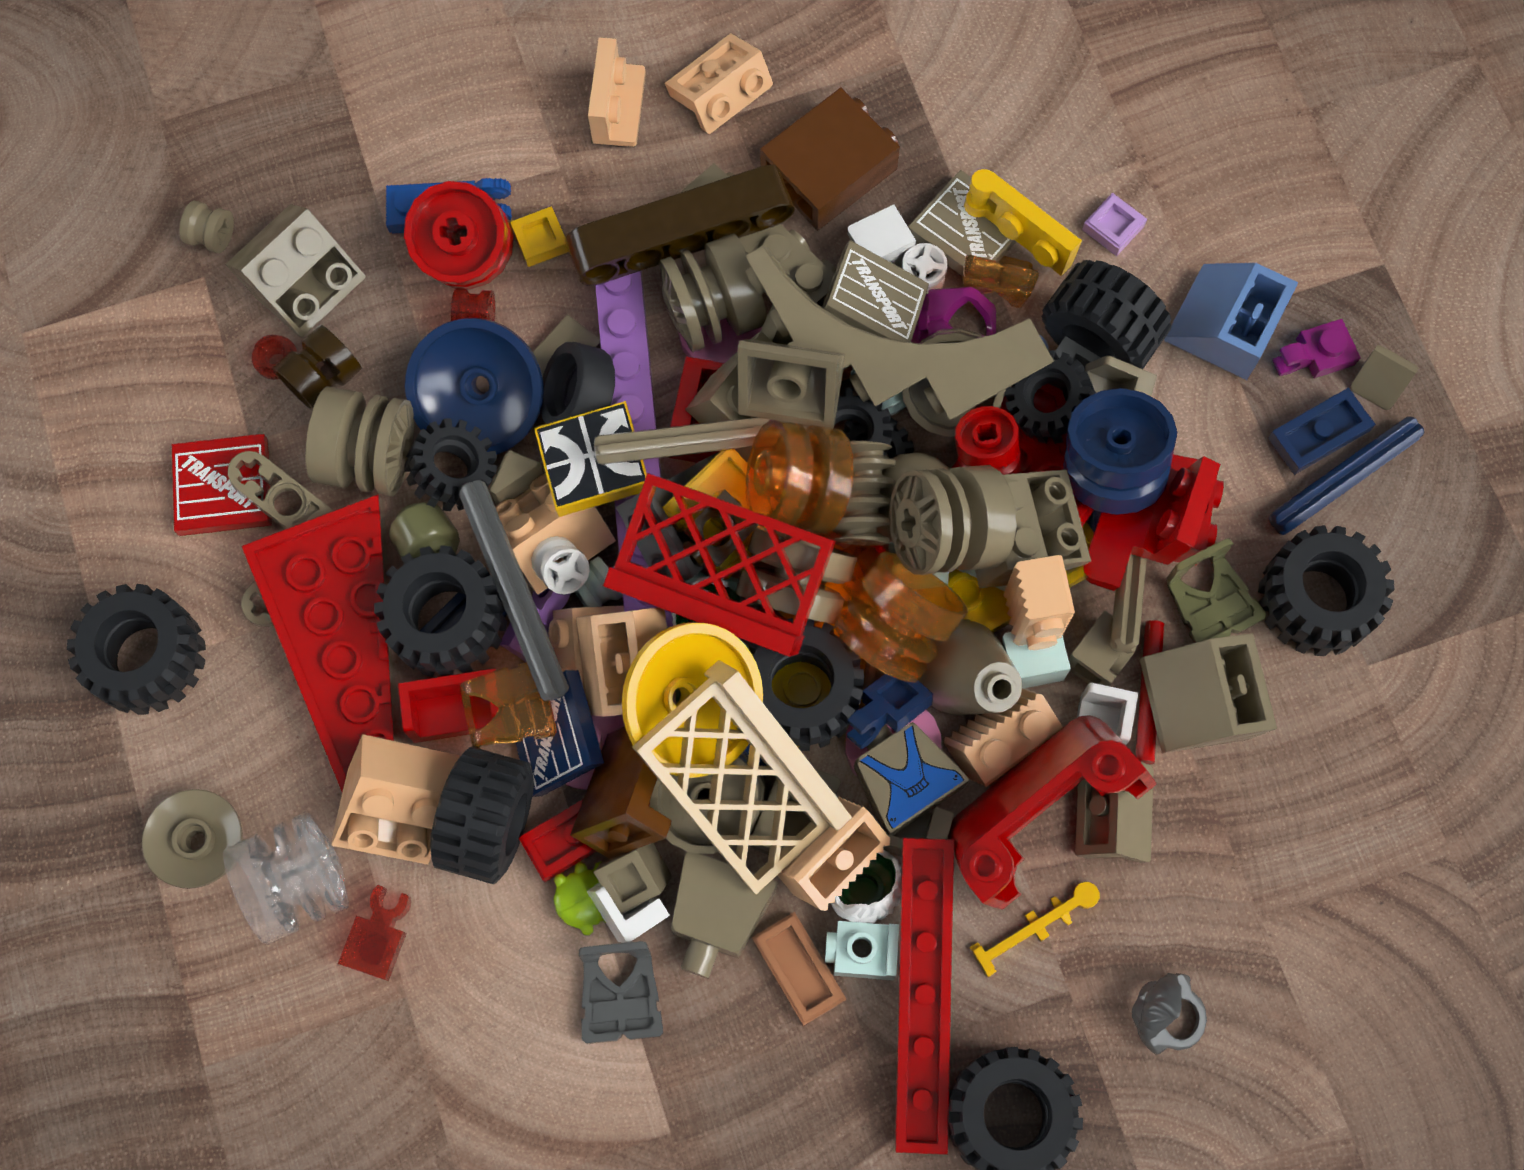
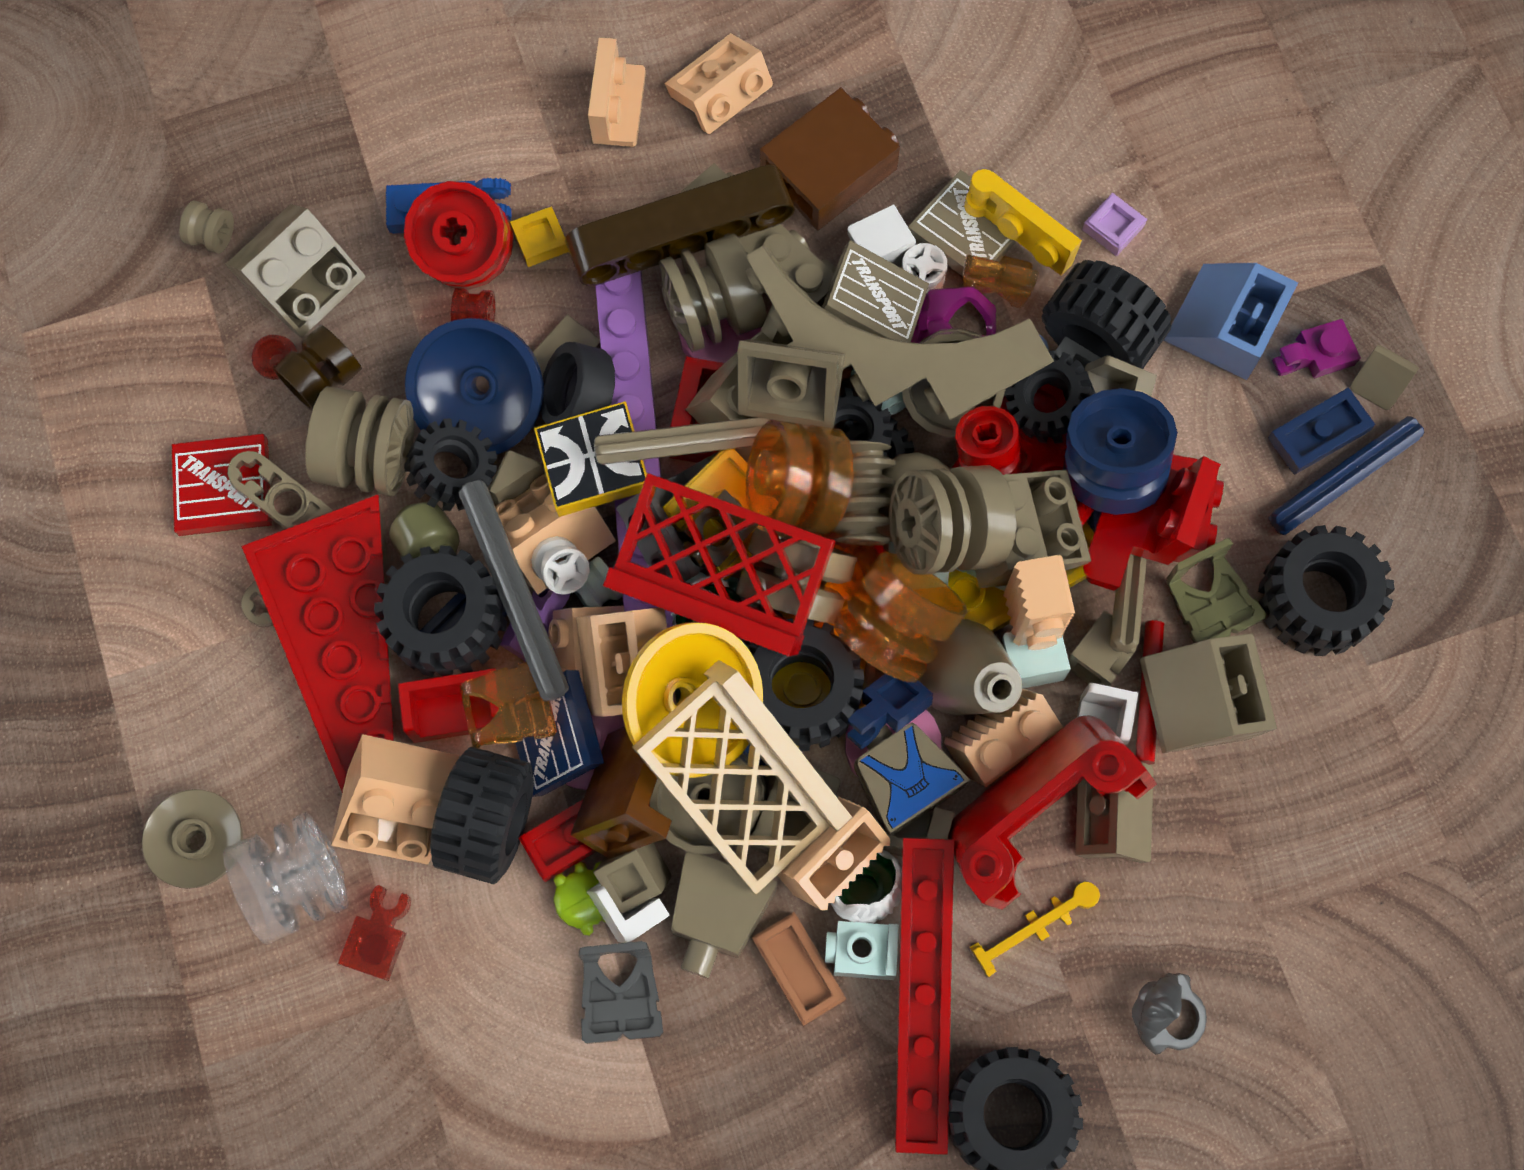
(107, 628): black tyre -> none

